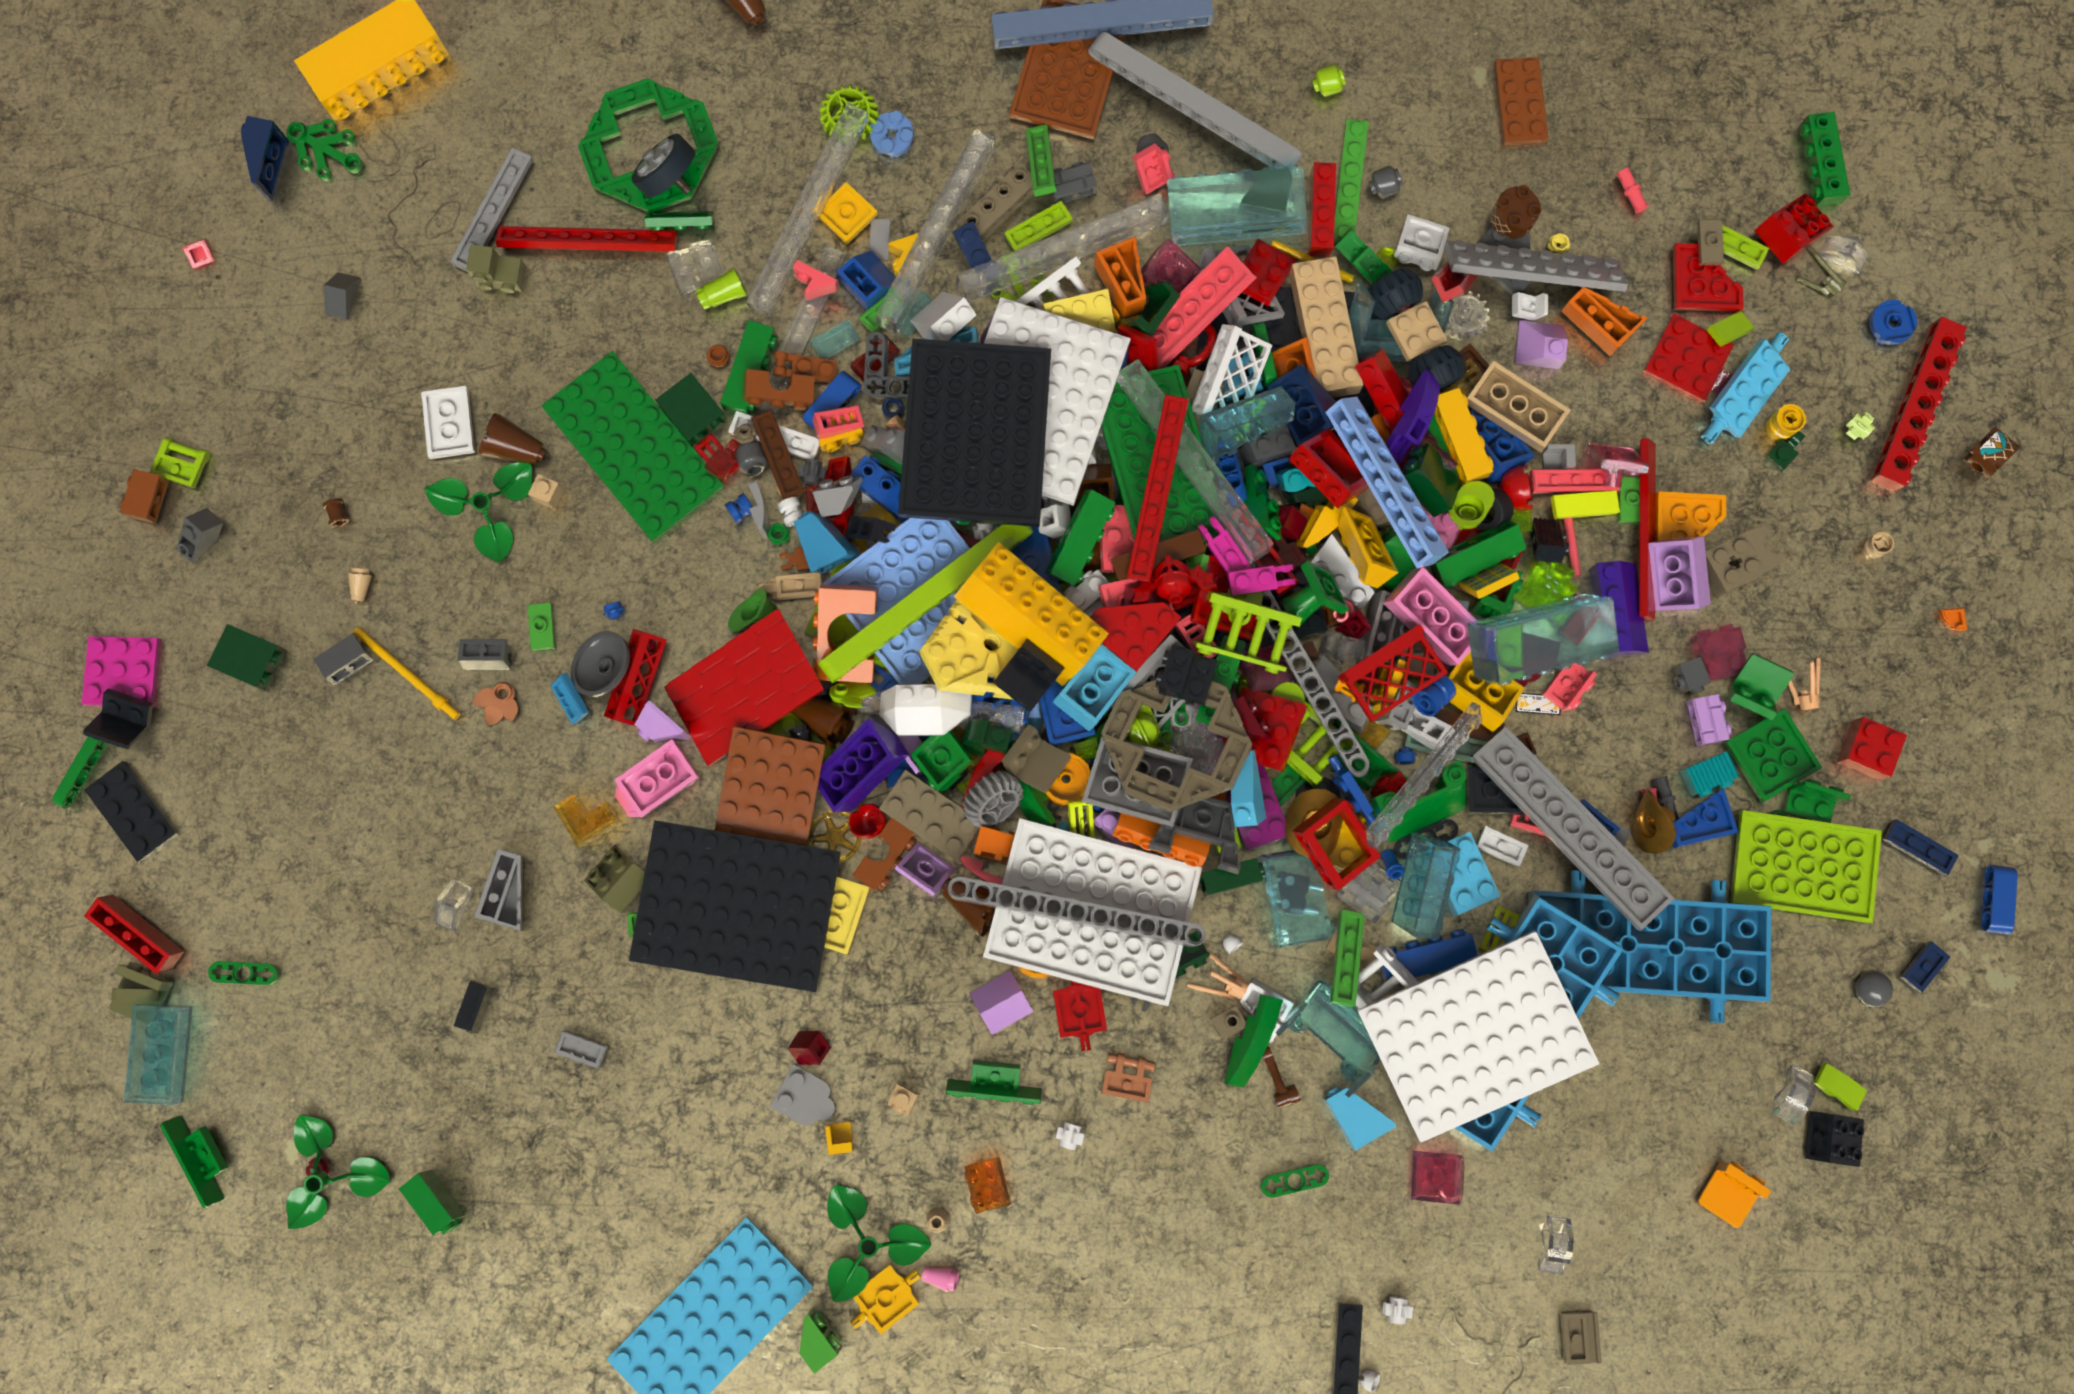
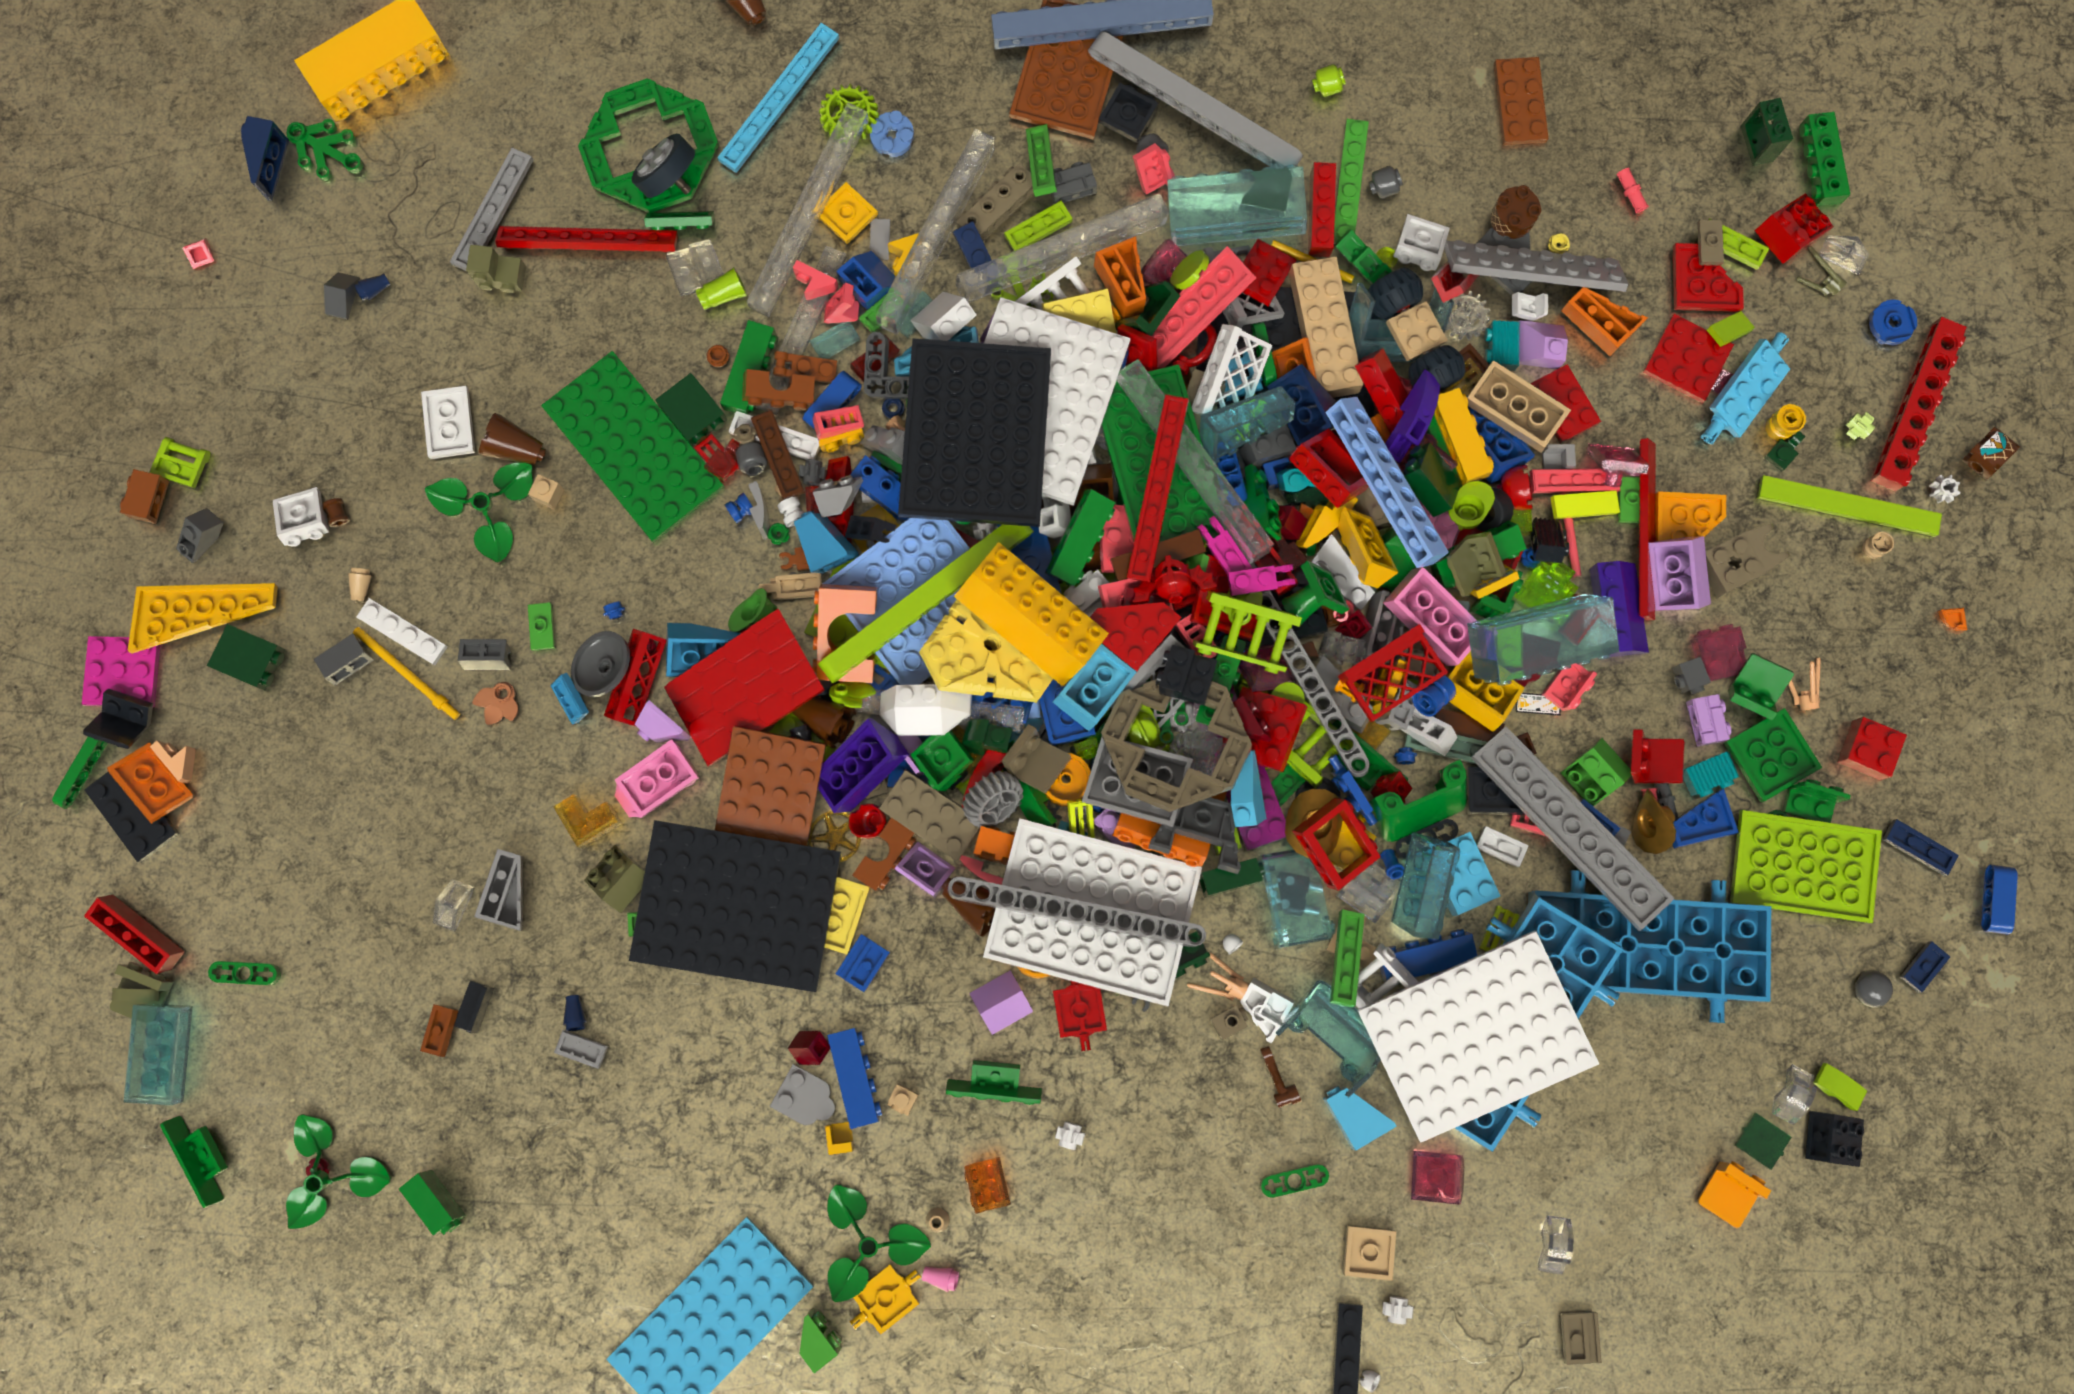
(149, 783): none -> orange plate
(178, 763): none -> light nougat slope
(183, 610): none -> yellow wing
(300, 517): none -> white plate
(372, 286): none -> dark blue cone
(402, 631): none -> white plate
(439, 1030): none -> dark orange plate
(574, 1014): none -> dark blue cone
(690, 644): none -> dark azure wedge
(778, 97): none -> medium azure plate
(842, 306): none -> coral slope
(853, 1077): none -> blue brick
(862, 963): none -> blue plate
(1028, 675): black bracket -> none
(1127, 1085): nougat plate -> none
(1128, 112): none -> black plate
(1188, 270): none -> lime tile
(1256, 1037): green slope -> none
(1369, 1253): none -> tan plate
(1424, 774): clear plate -> none
(1475, 560): none -> olive bracket
(1503, 344): none -> teal brick
(1526, 560): none -> blue plate
(1565, 389): none -> red plate
(1597, 772): none -> bright green slope
(1656, 759): none -> red bracket
(1763, 1141): none -> clear green piece
(1769, 138): none -> dark green window
(1849, 506): none -> lime tile
(1950, 491): none -> white gear

